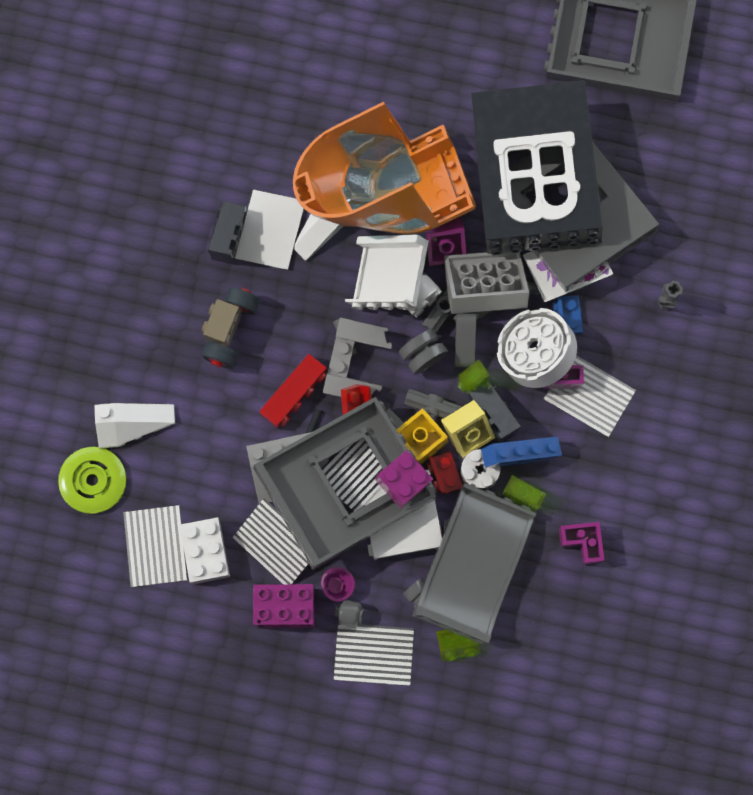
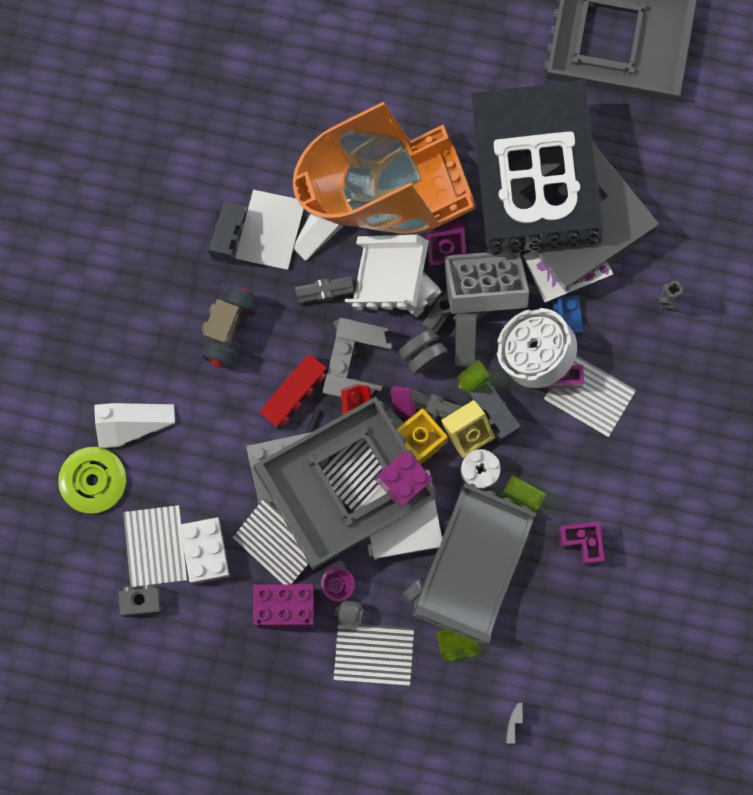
(150, 606): none -> dark grey brick
(324, 290): none -> dark grey piece
(402, 402): none -> magenta slope
(445, 473): red bracket -> none
(515, 718): none -> light grey slope
(521, 452): blue brick -> none

